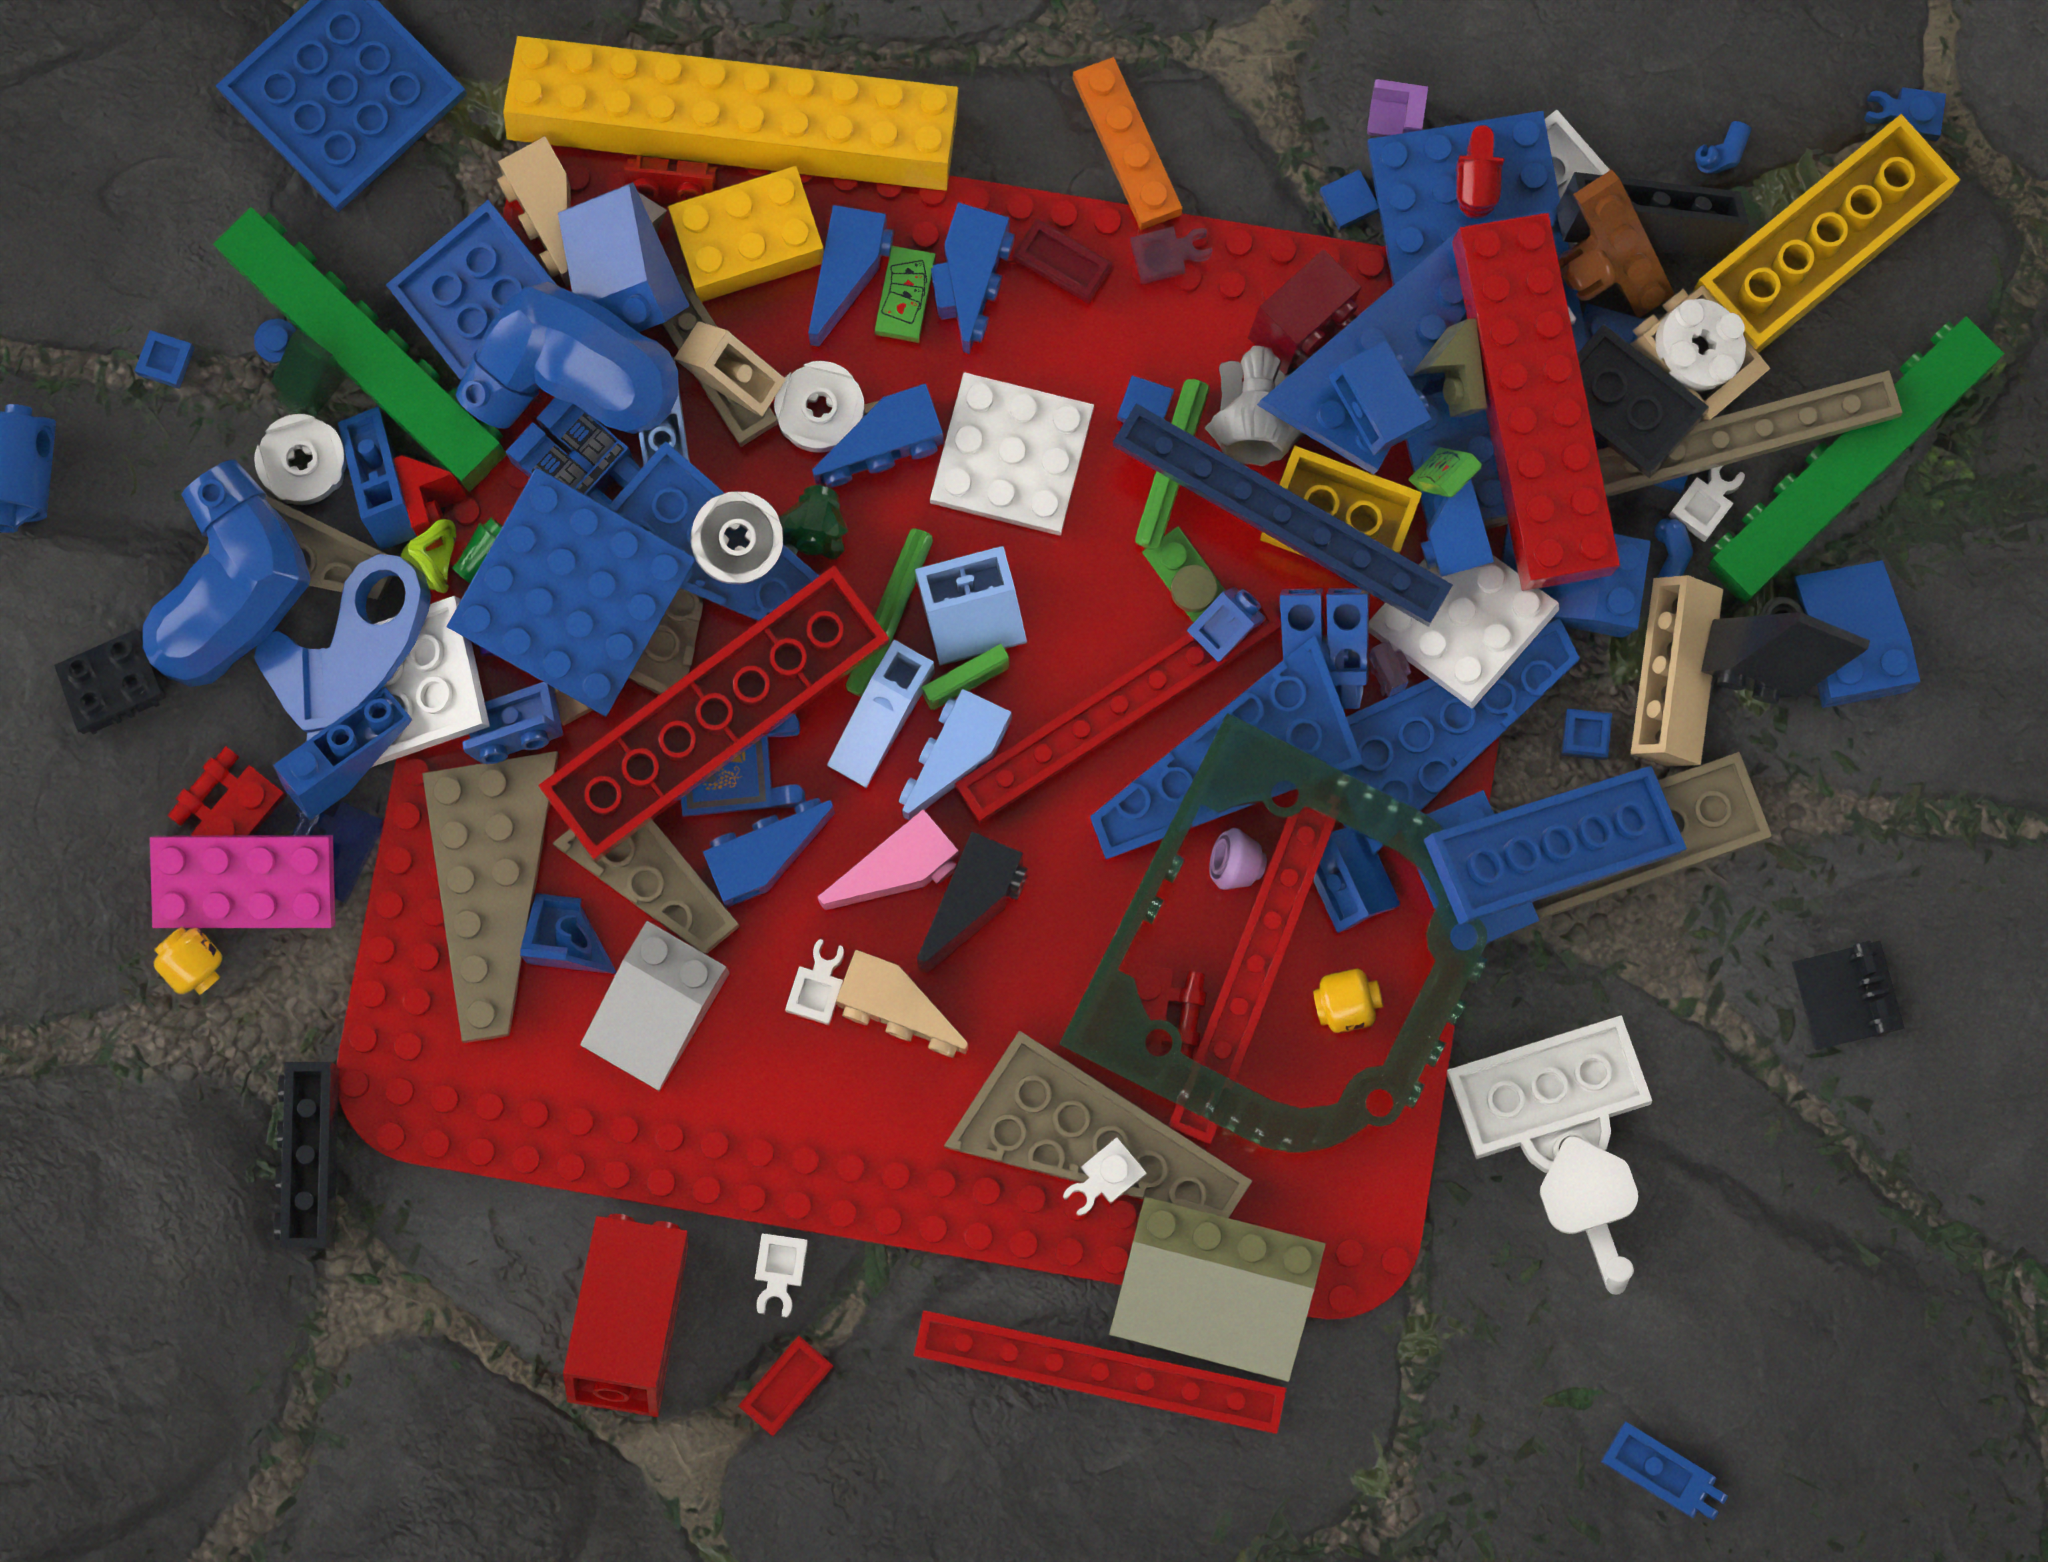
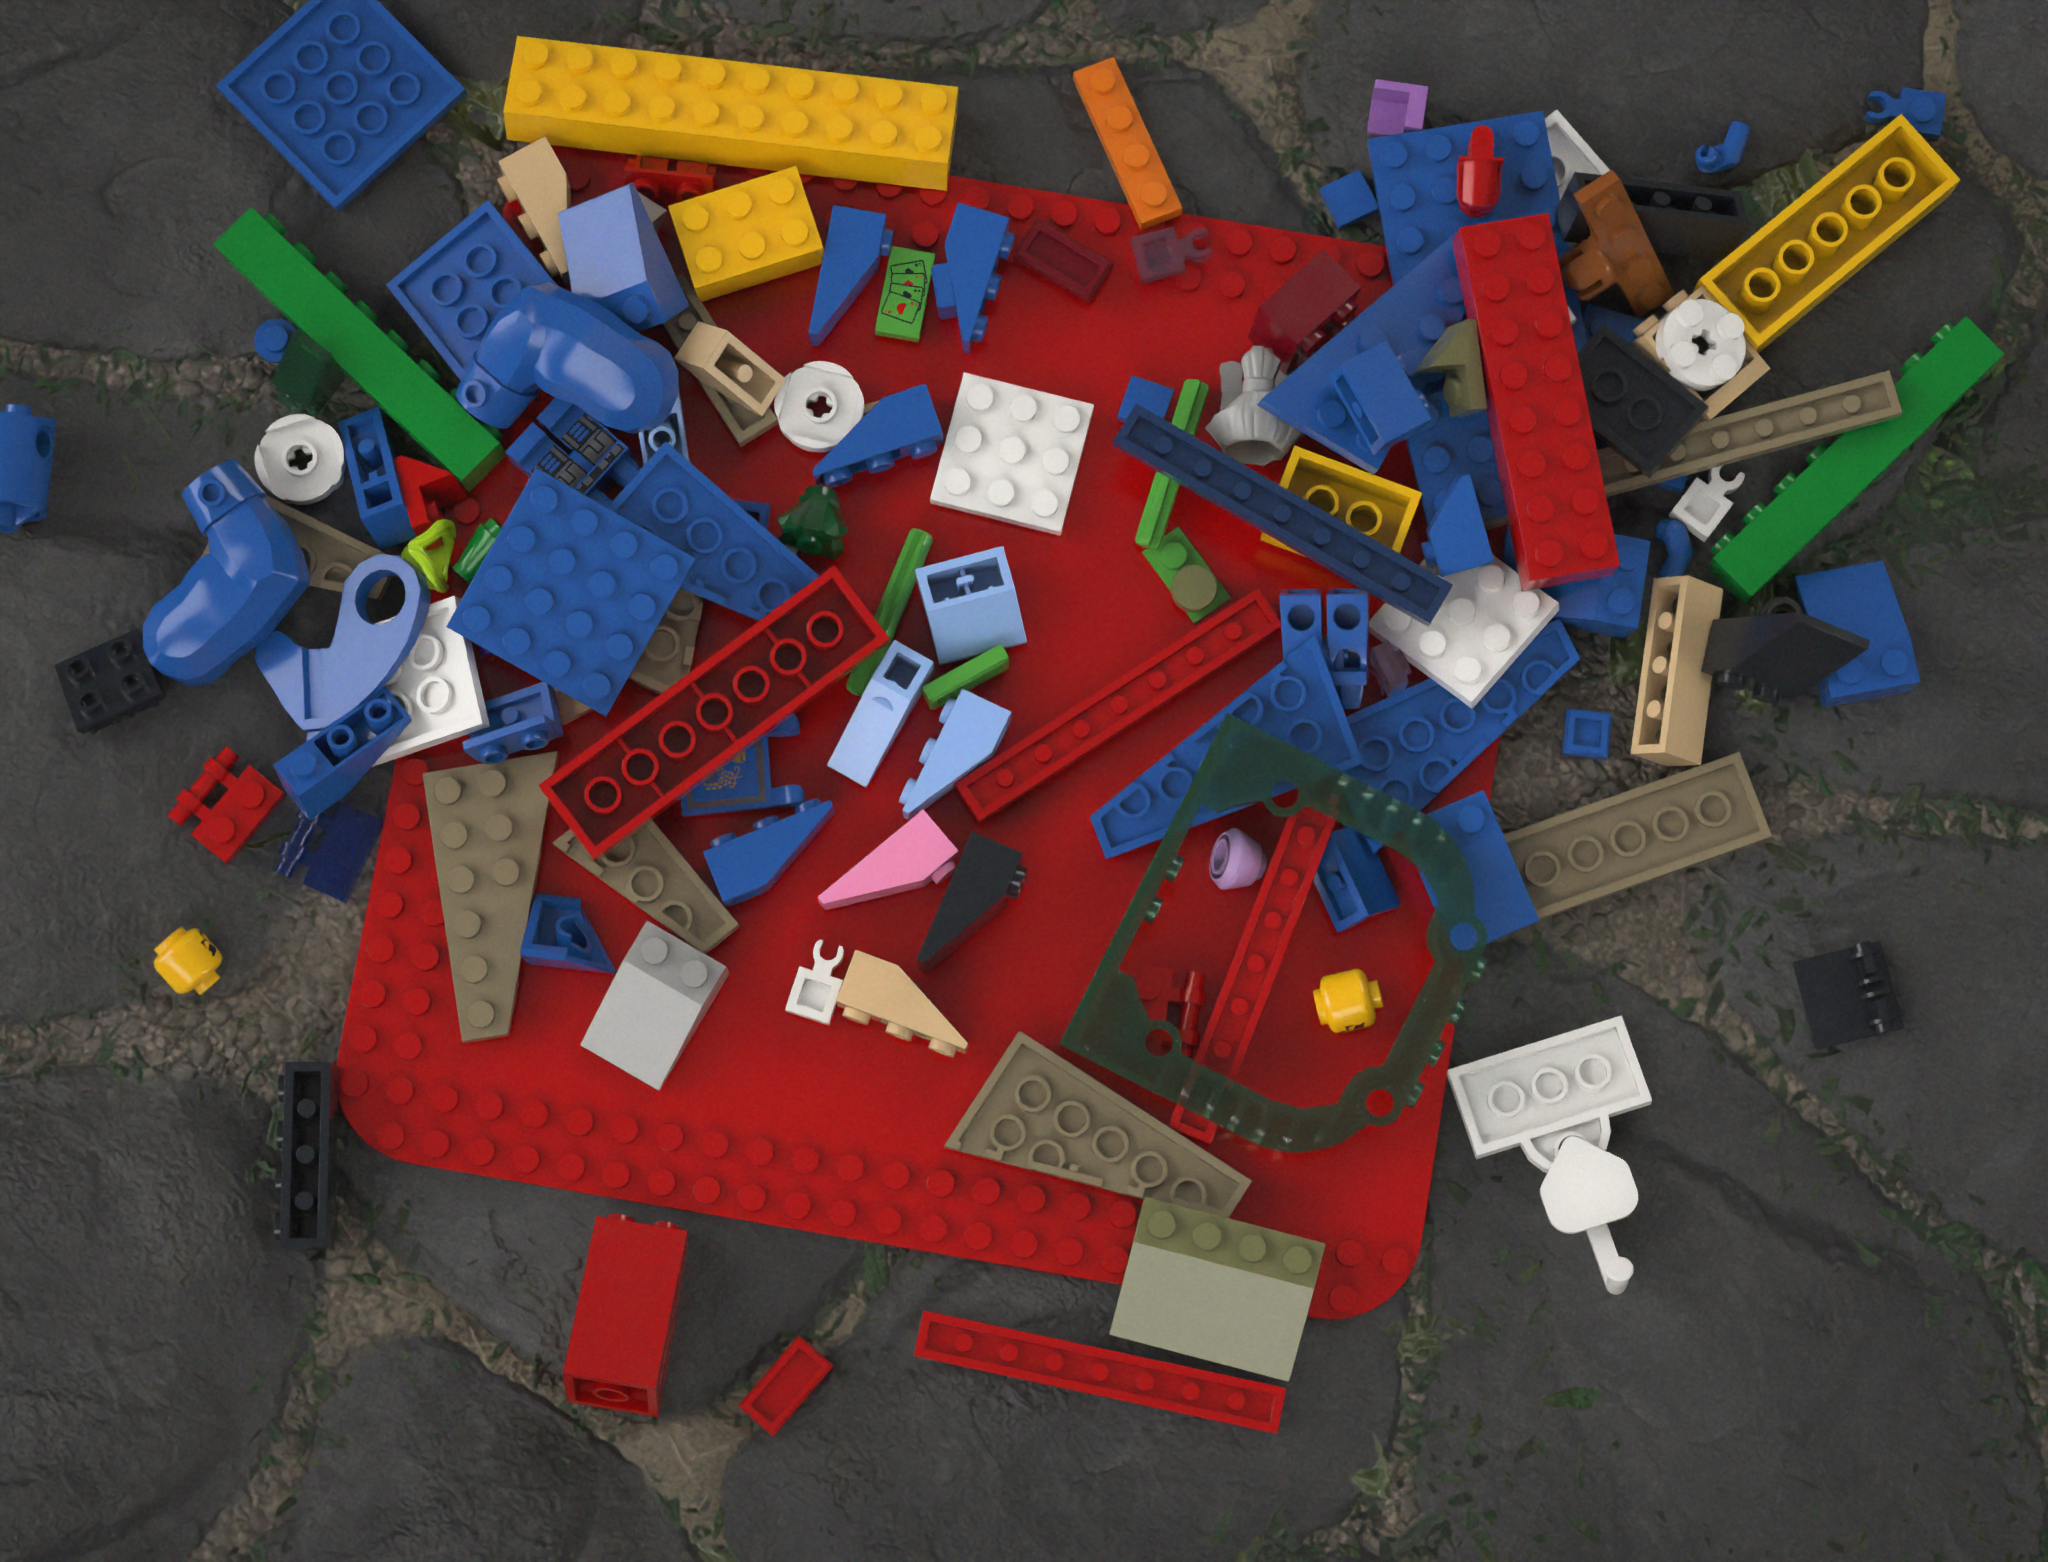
(164, 359): blue plate -> none
(242, 881): dark pink plate -> none
(762, 533): white brick -> none
(780, 1264): white plate -> none
(1109, 1173): white plate -> none
(1227, 622): blue bracket -> none
(1445, 472): bright green tile -> none
(1554, 844): blue plate -> none
(1662, 1472): blue hinge -> none

